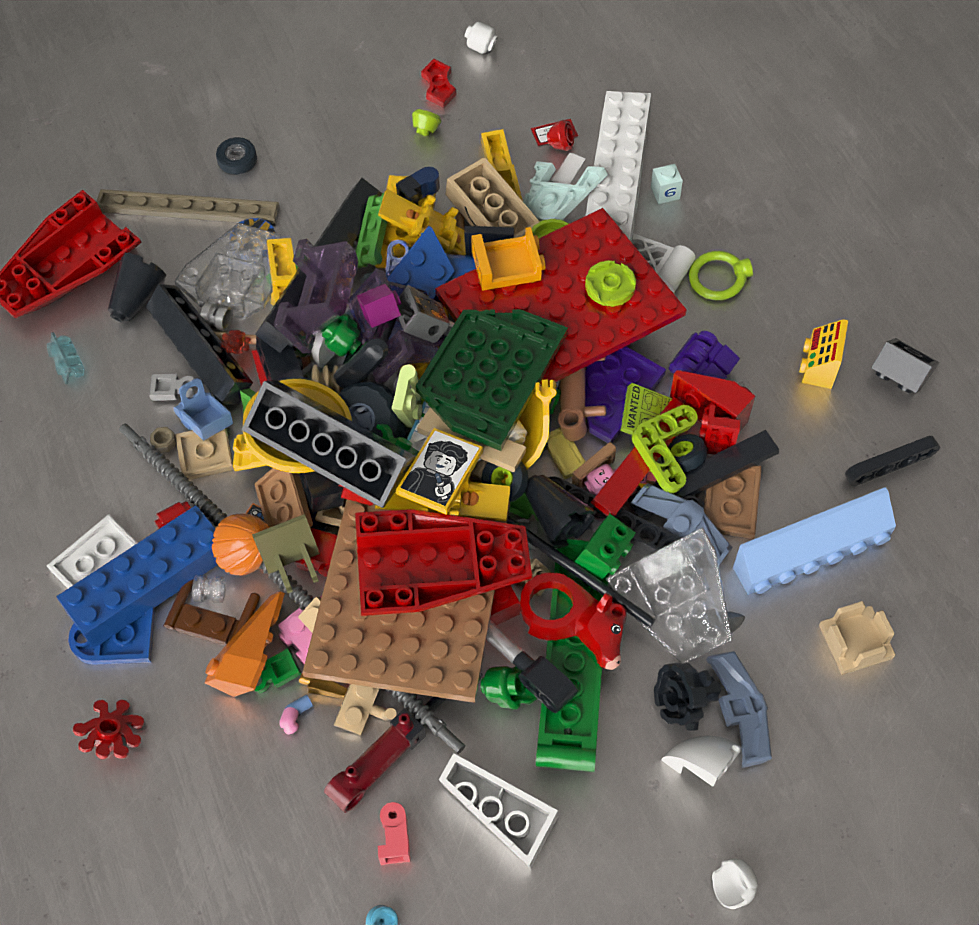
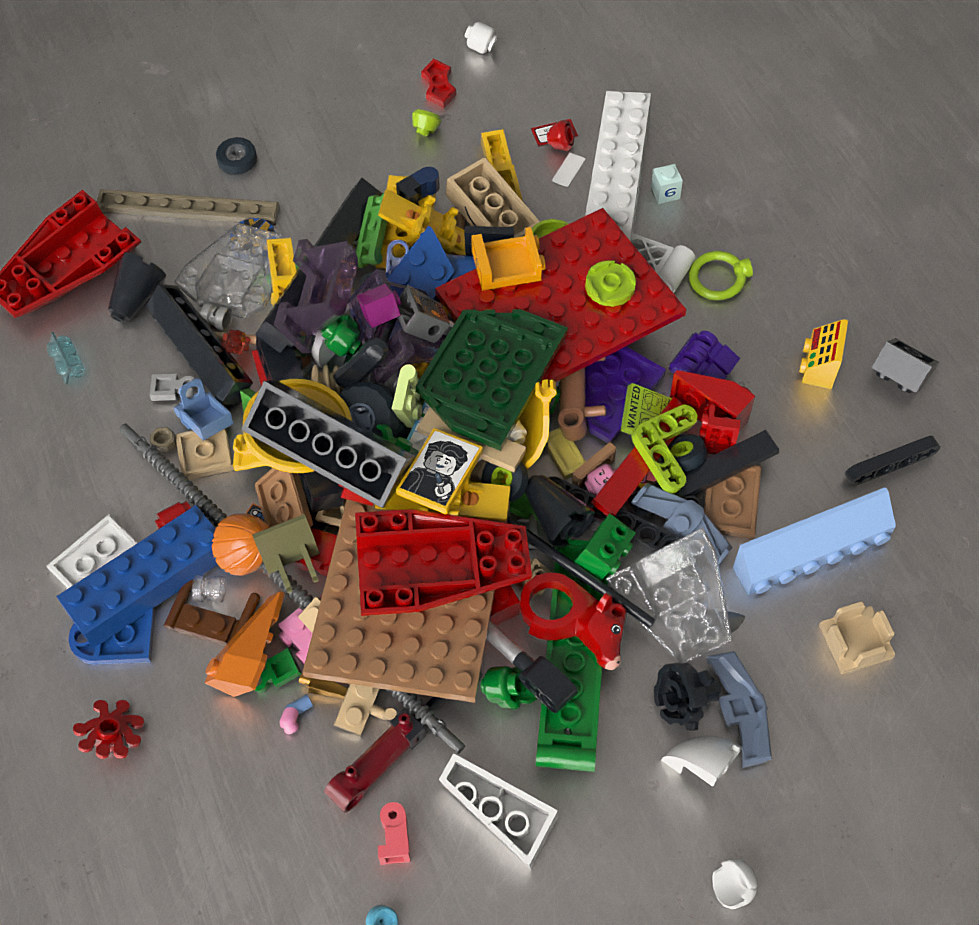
(557, 200): light aqua wing -> none

